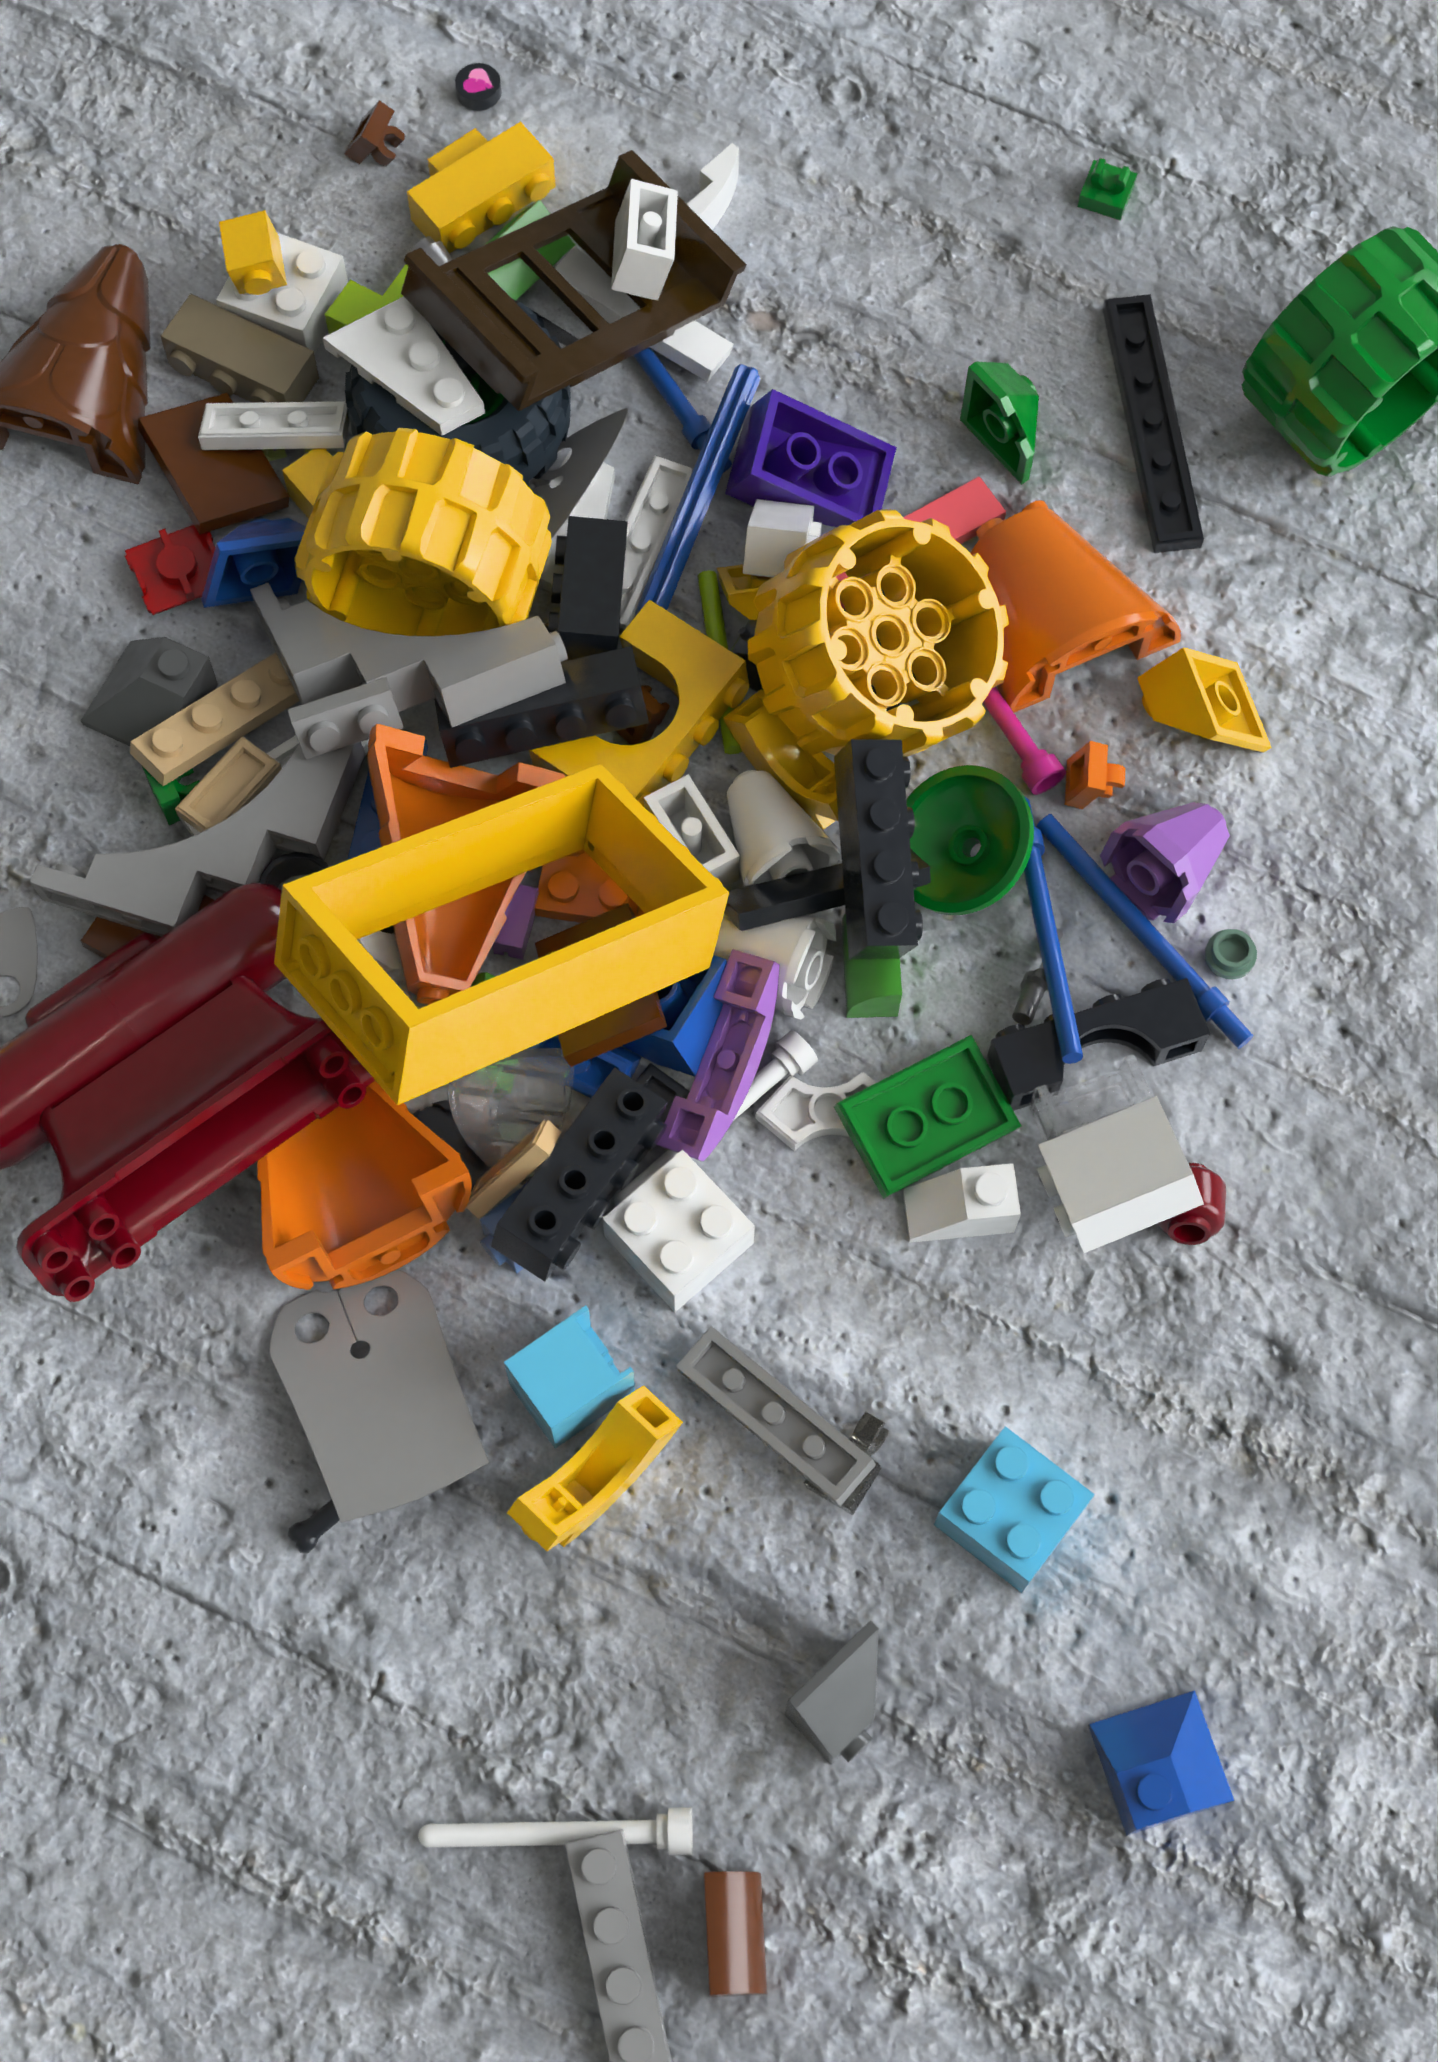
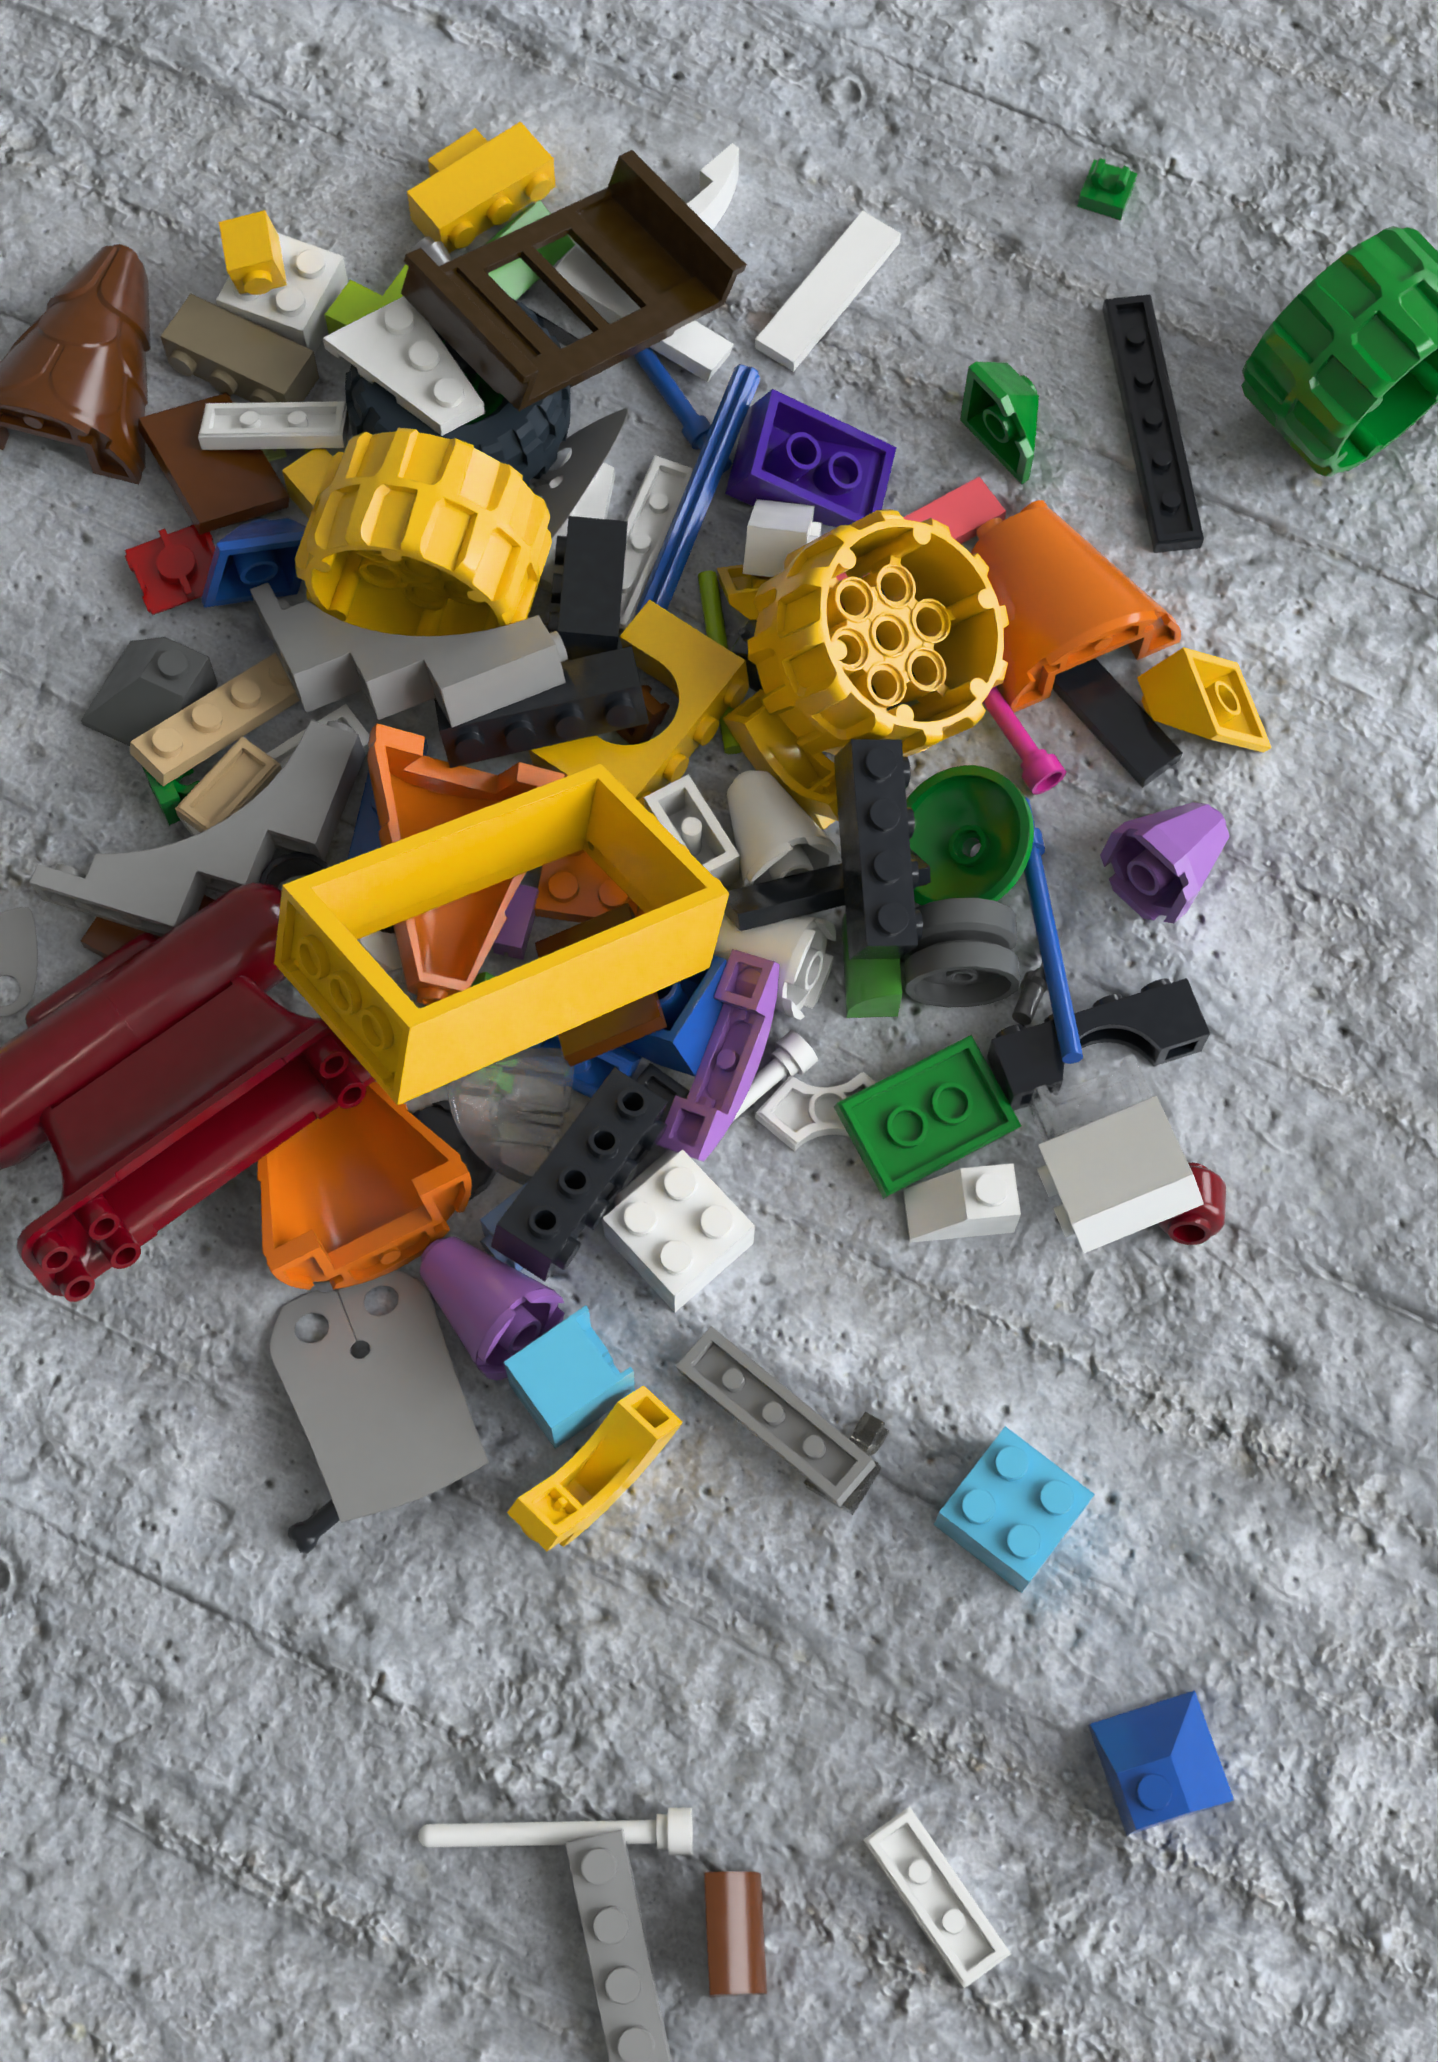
(344, 717): light grey plate -> none
(371, 136): reddish brown tile -> none
(478, 86): black tile -> none
(488, 1302): none -> medium lavender cone
(513, 1168): tan tile -> none
(644, 239): white brick -> none
(827, 291): none -> white tile
(840, 1699): slope -> none
(936, 1897): none -> white tile
(964, 954): none -> dark grey wheel
(1091, 776): orange tile -> none
(1117, 721): none -> black tile
(1210, 1000): blue bar -> none
(1230, 954): sand green plate -> none

